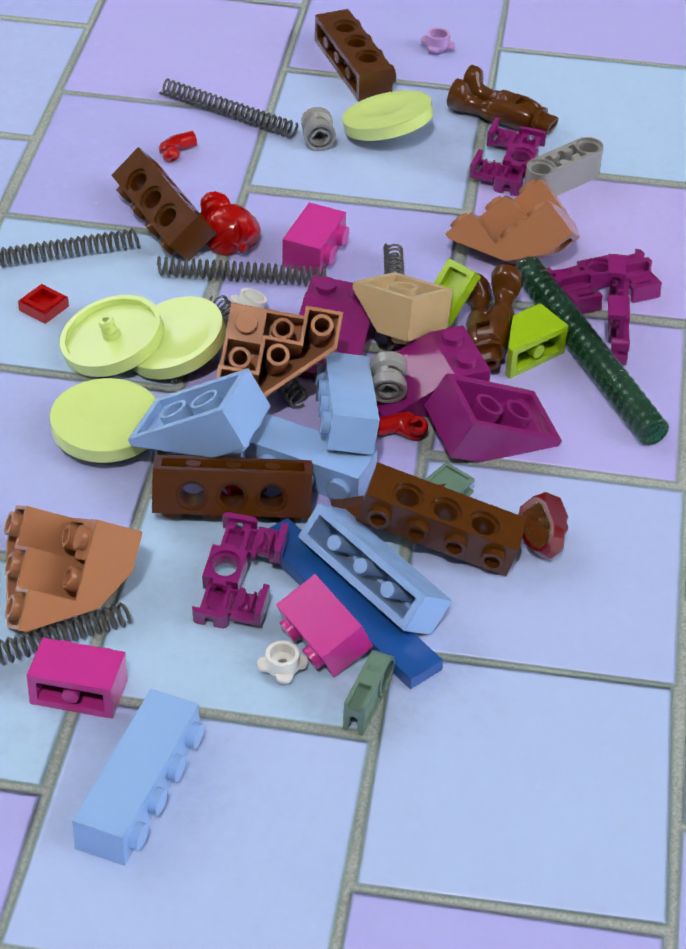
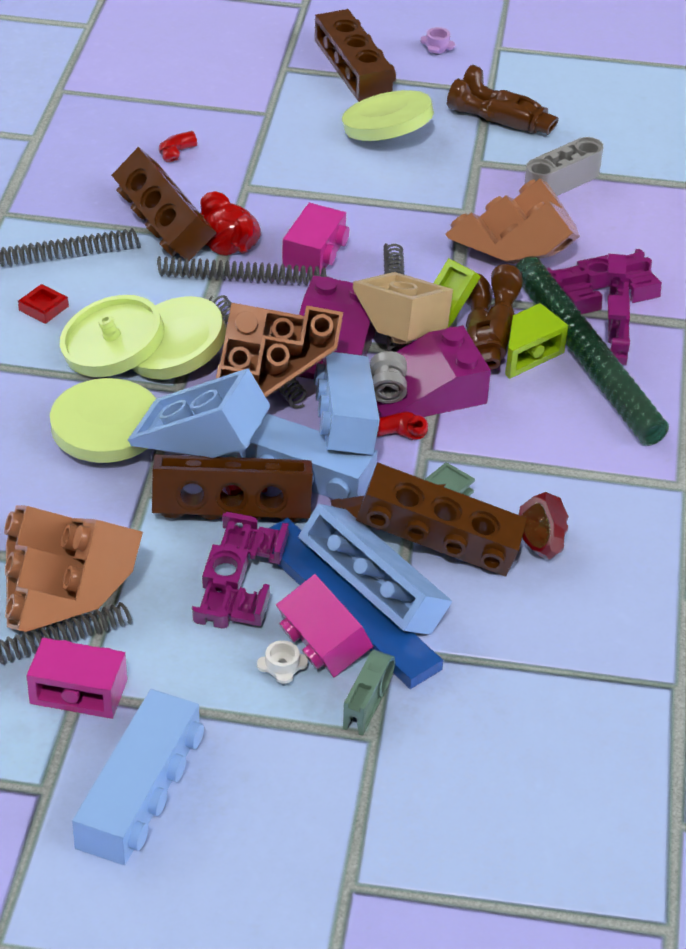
(231, 110): dark grey piece -> none
(249, 297): white plate -> none
(318, 128): light grey wheel -> none
(489, 419): magenta slope -> none
(519, 147): magenta piece -> none

